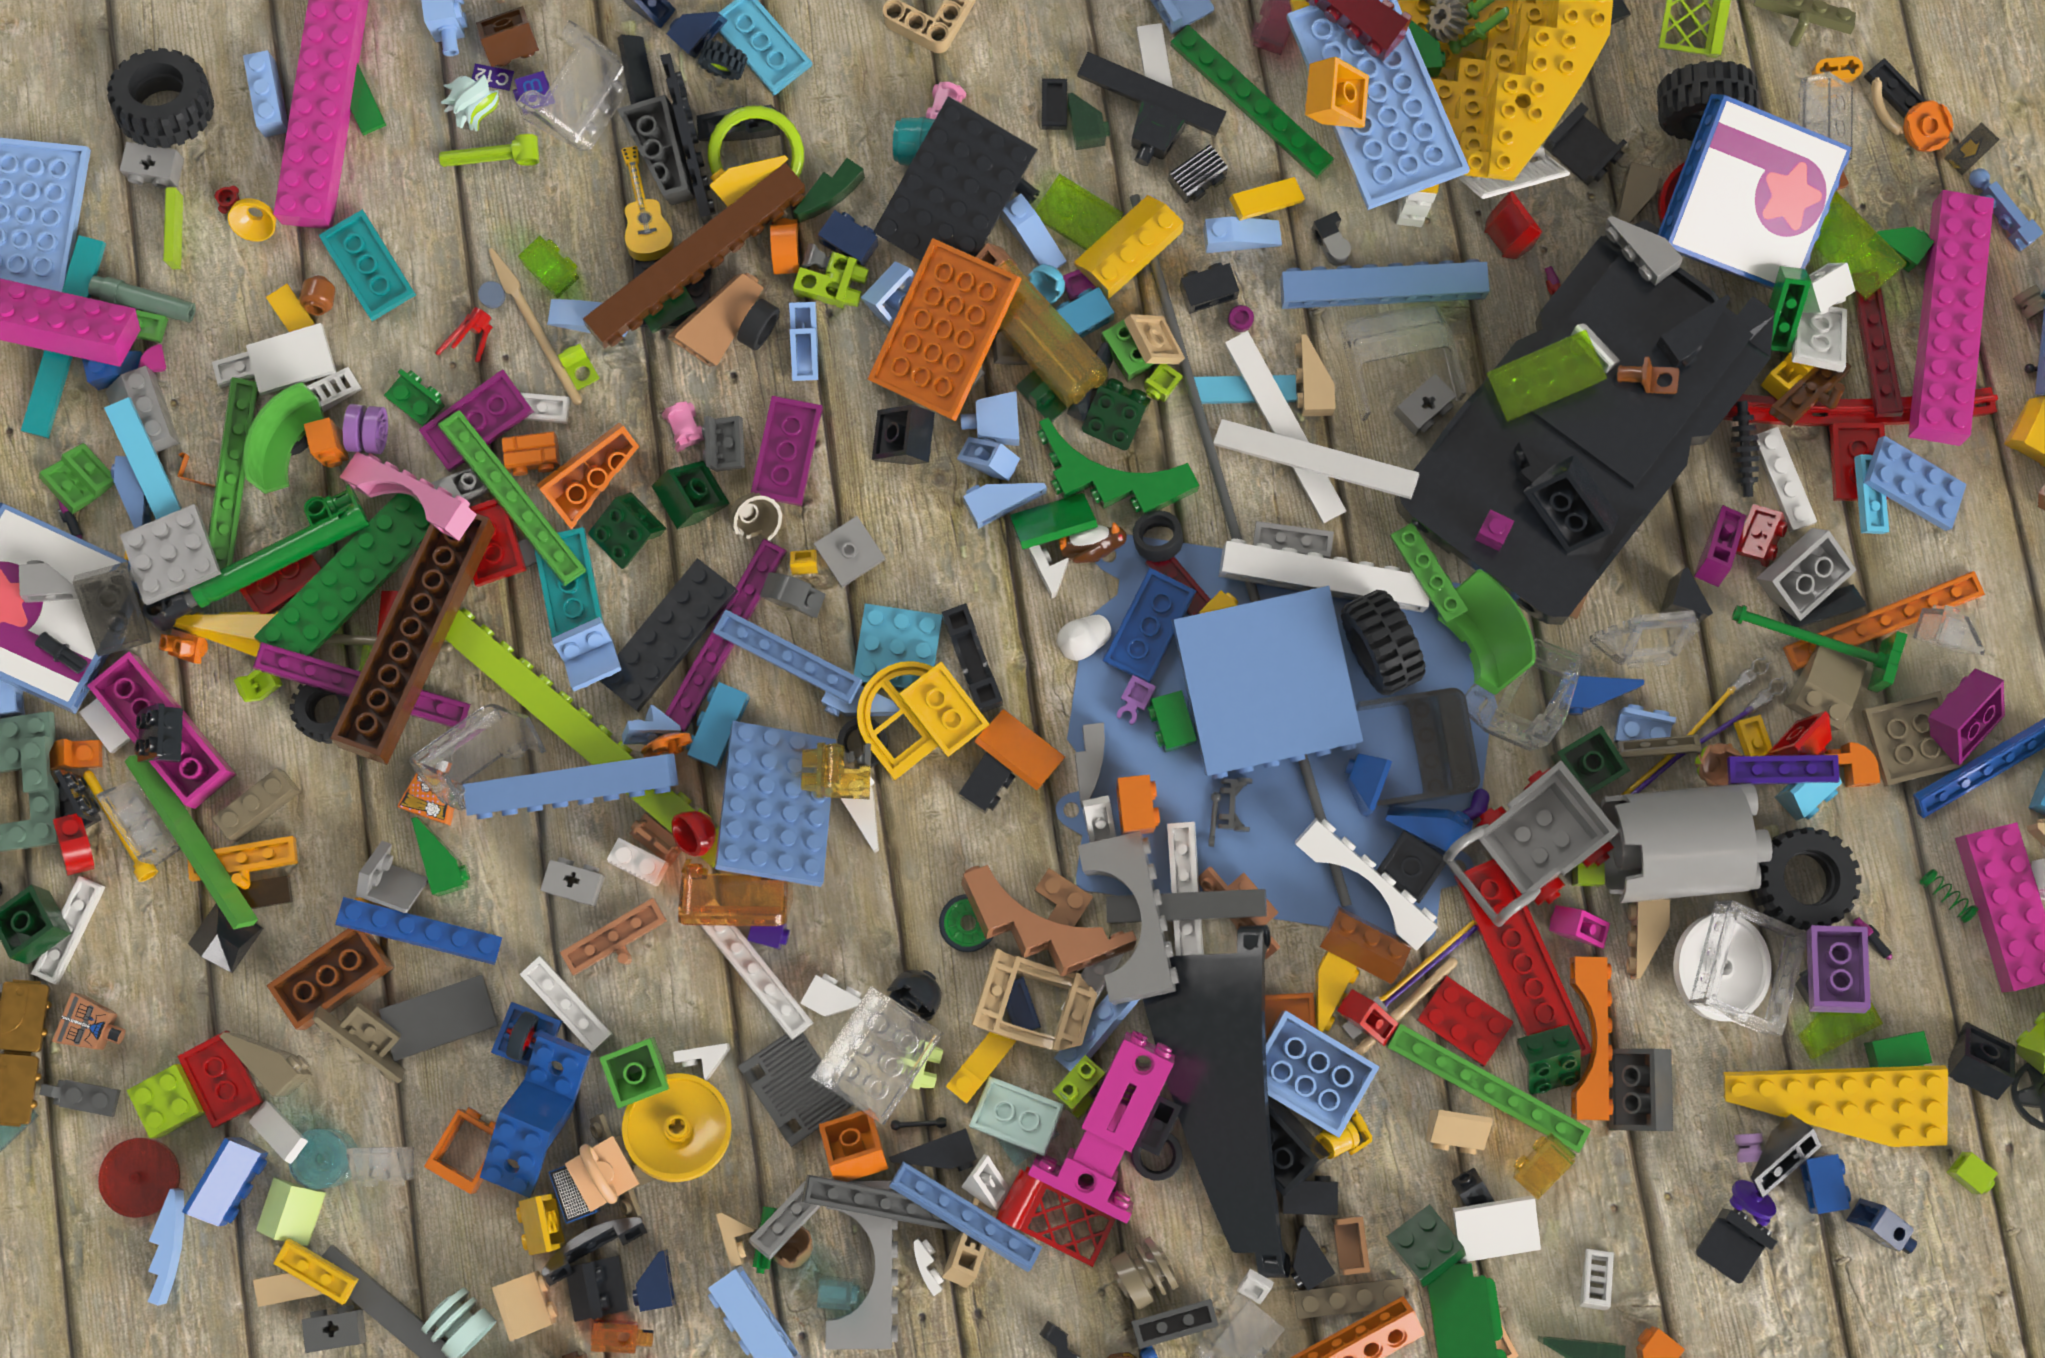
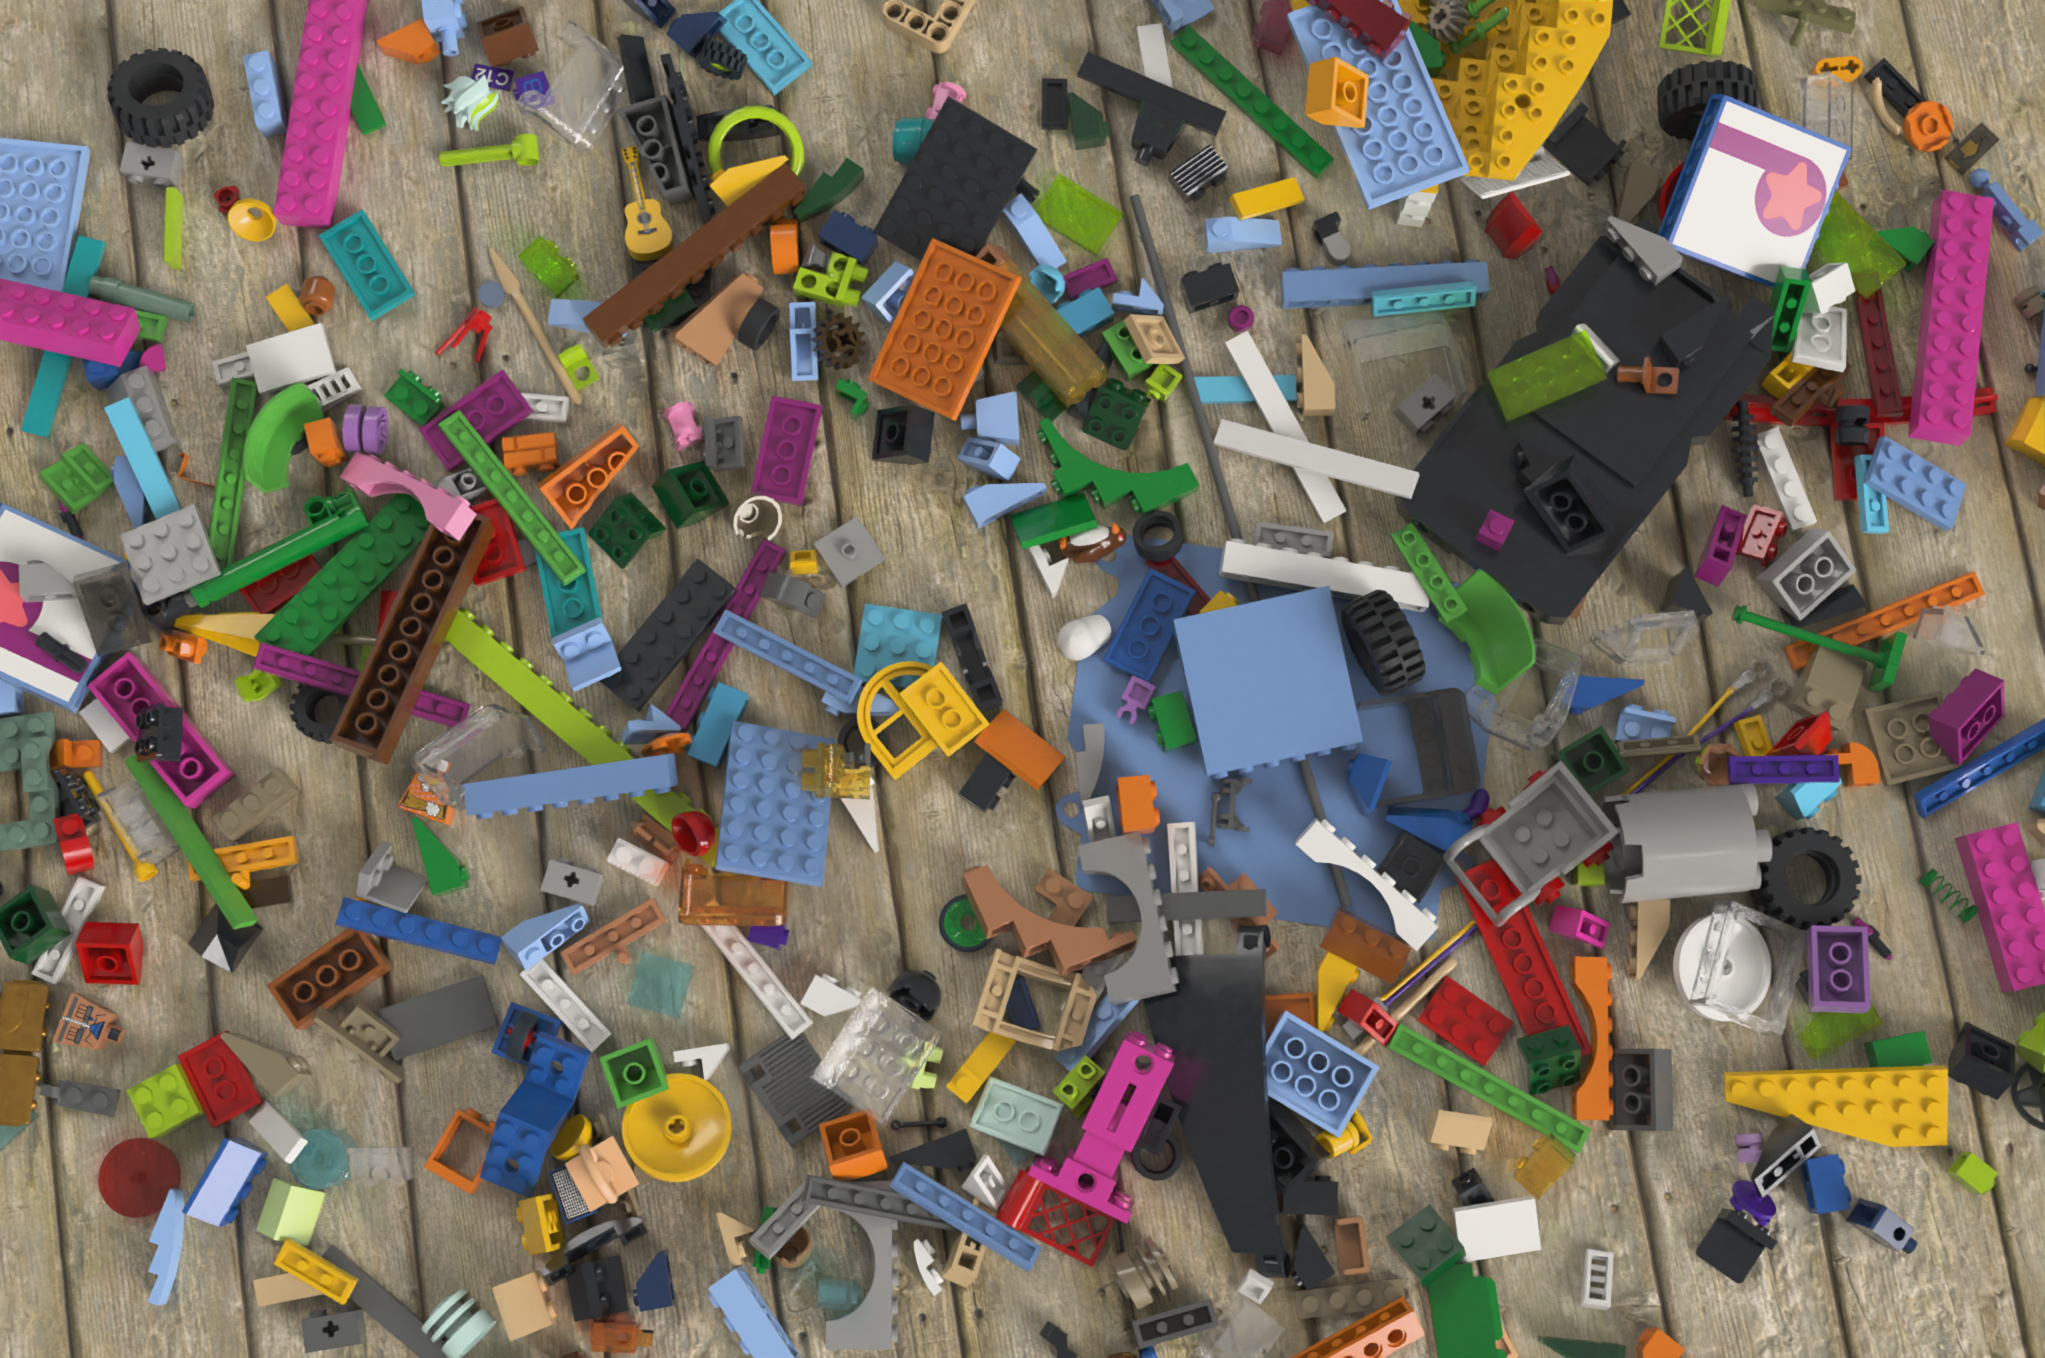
(110, 952): none -> red slope
(410, 43): none -> orange slope
(541, 935): none -> light blue slope
(571, 1137): none -> yellow piece
(660, 985): none -> clear light blue tile
(838, 341): none -> dark brown gear
(851, 391): none -> green bracket
(1129, 245): yellow slope -> none
(1145, 304): none -> light blue slope
(1423, 298): none -> medium azure tile
(1852, 425): none -> black wheel

